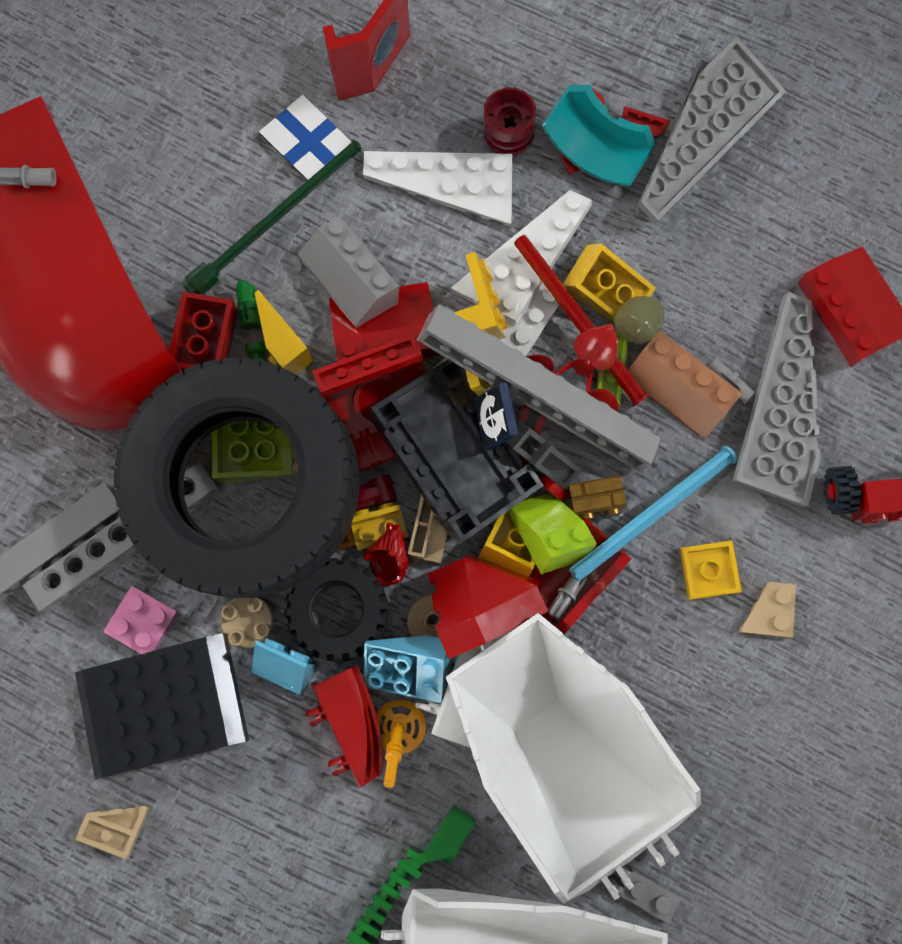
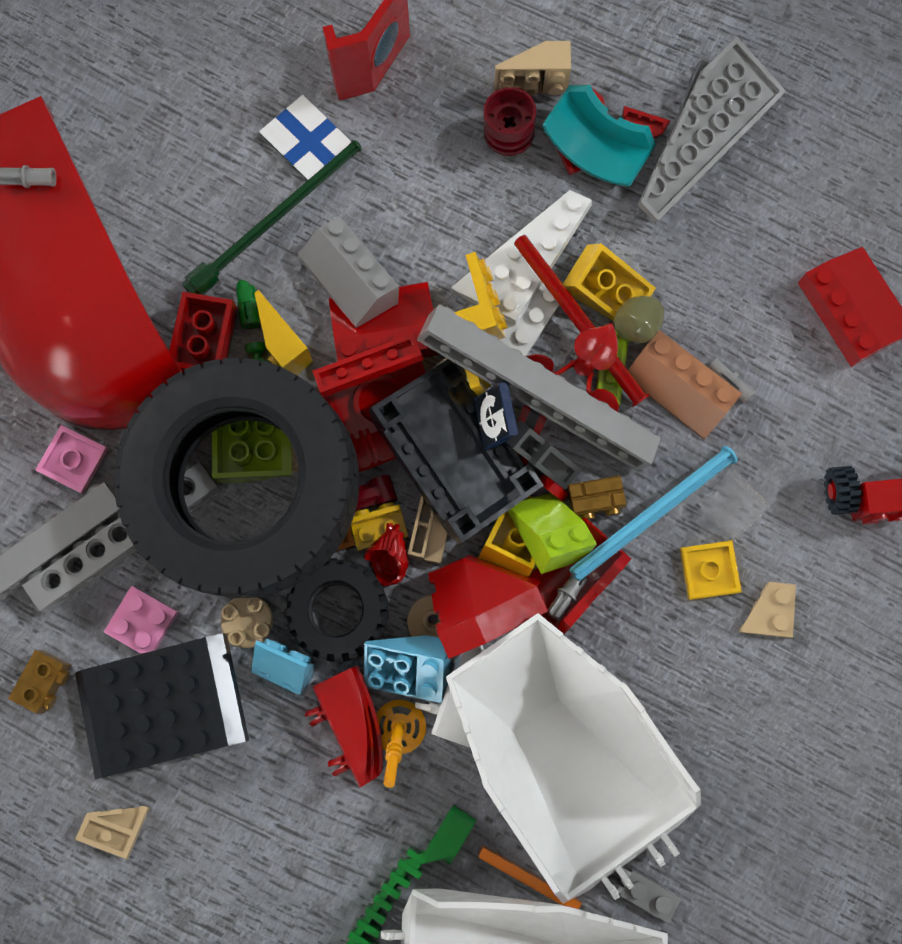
(40, 682): none -> pearl gold brick
(72, 459): none -> bright pink plate
(456, 180): white wing -> none
(523, 875): none -> orange tile
(537, 70): none -> tan slope
(782, 433): light grey wing -> none

